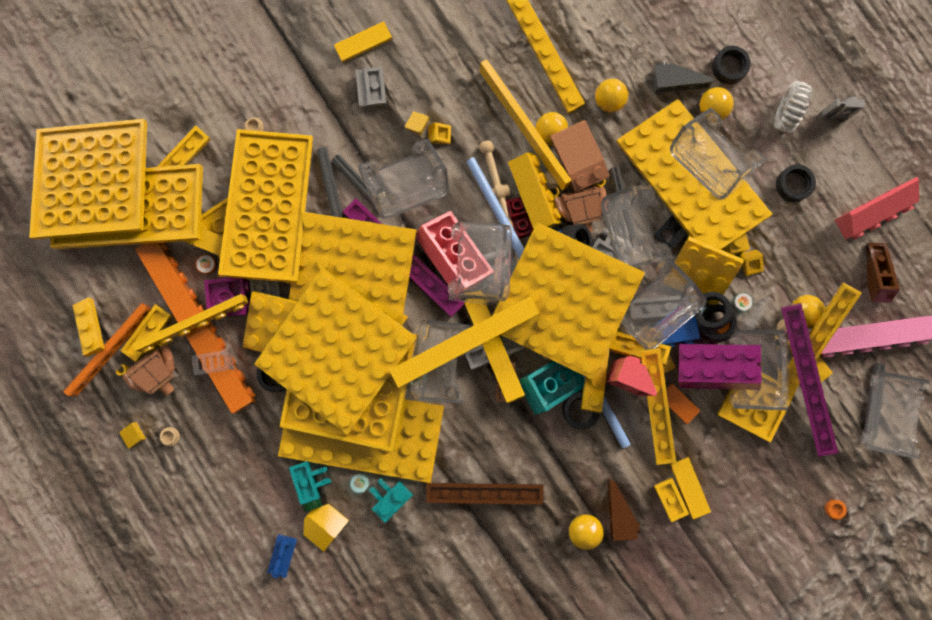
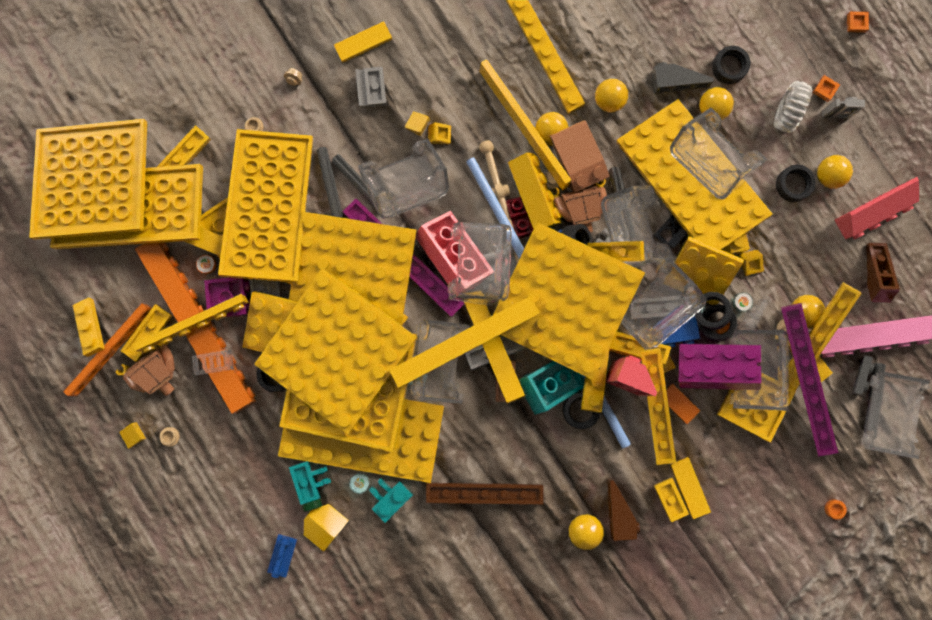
(293, 77): none -> tan plate
(621, 250): none -> yellow plate
(826, 88): none -> orange plate
(834, 171): none -> yellow piece
(858, 22): none -> orange tile
(866, 367): none -> dark grey plate

